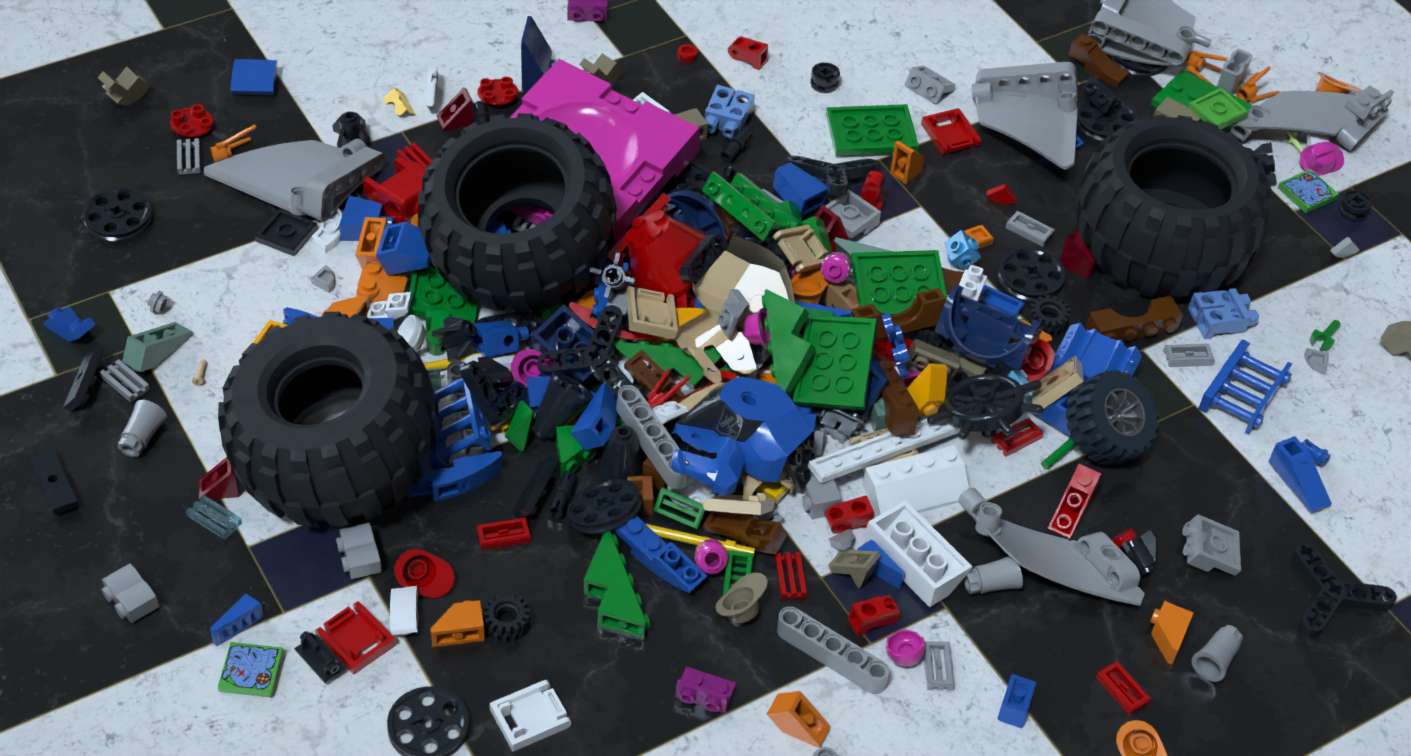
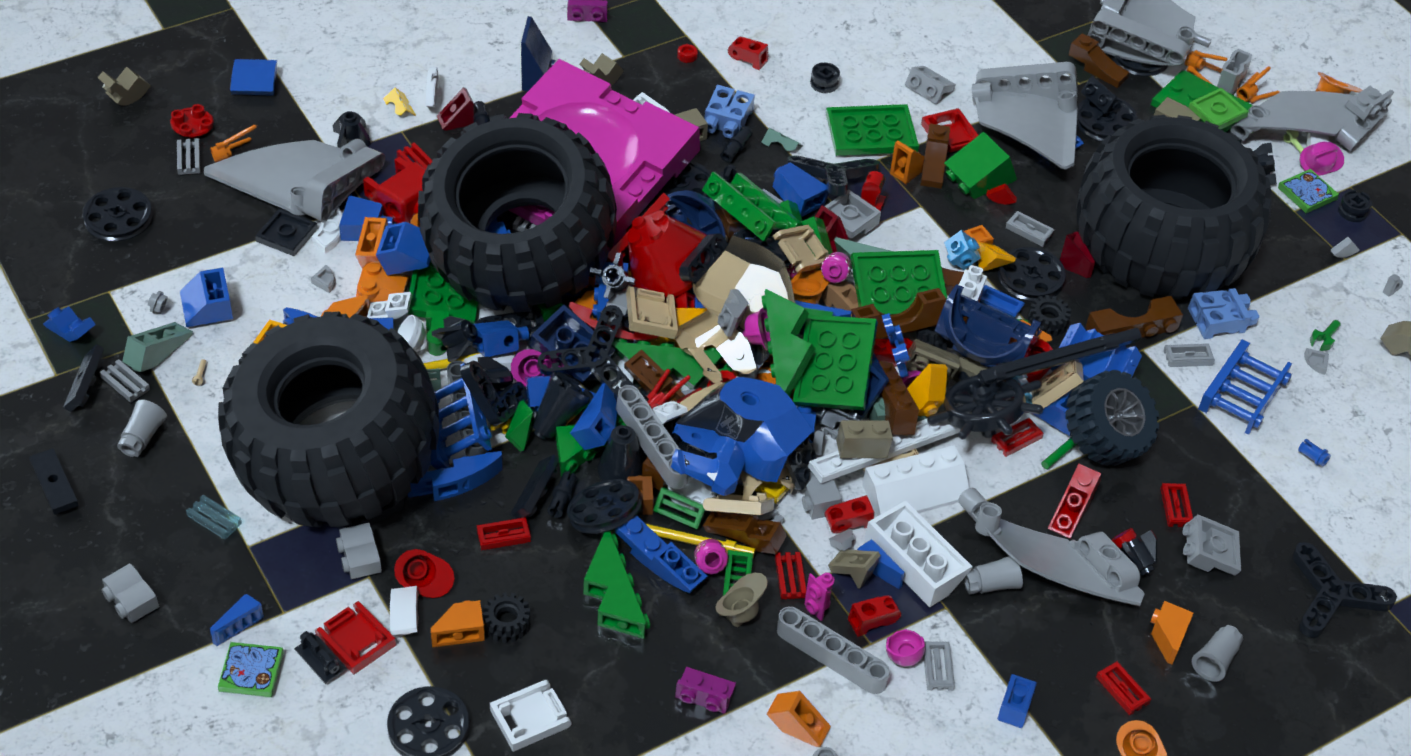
(206, 298): none -> blue slope
(219, 482): dark red slope -> none
(497, 91): red dish -> none
(774, 136): none -> sand green piece
(818, 594): none -> dark pink hinge
(864, 439): none -> dark tan brick
(935, 156): none -> reddish brown slope
(980, 167): none -> green slope
(993, 256): none -> light orange slope
(1058, 356): none -> black piece
(1178, 519): none -> red tile
(1300, 473): blue slope -> none
(1393, 284): none -> light grey tile

